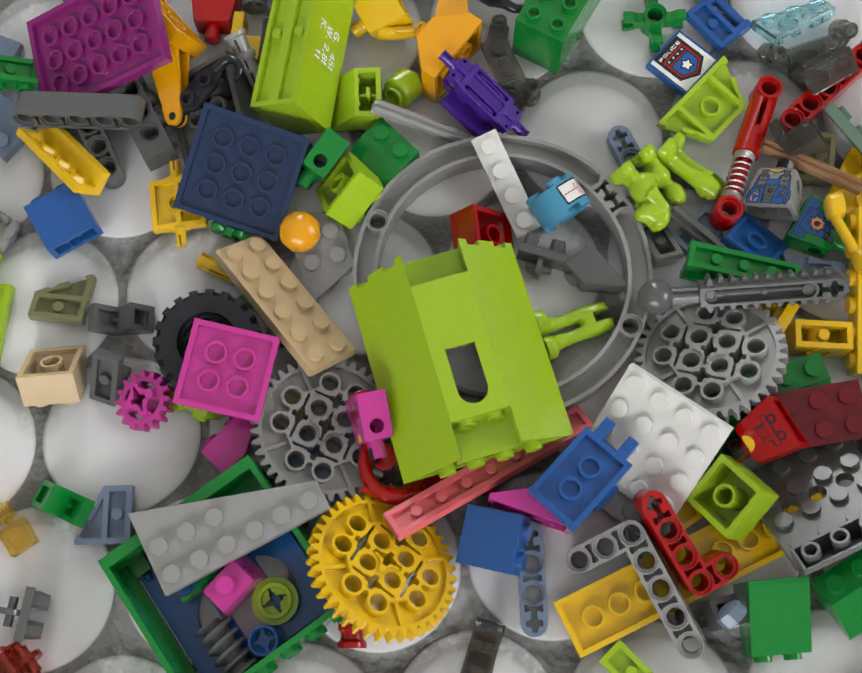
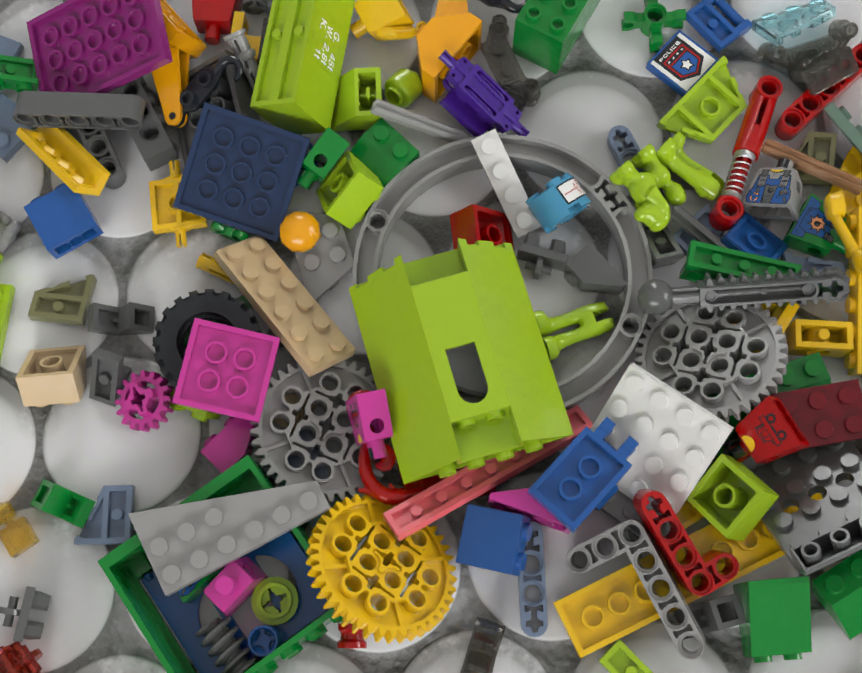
(731, 614): sand blue tile -> none
(800, 140): clear smoke slope -> none

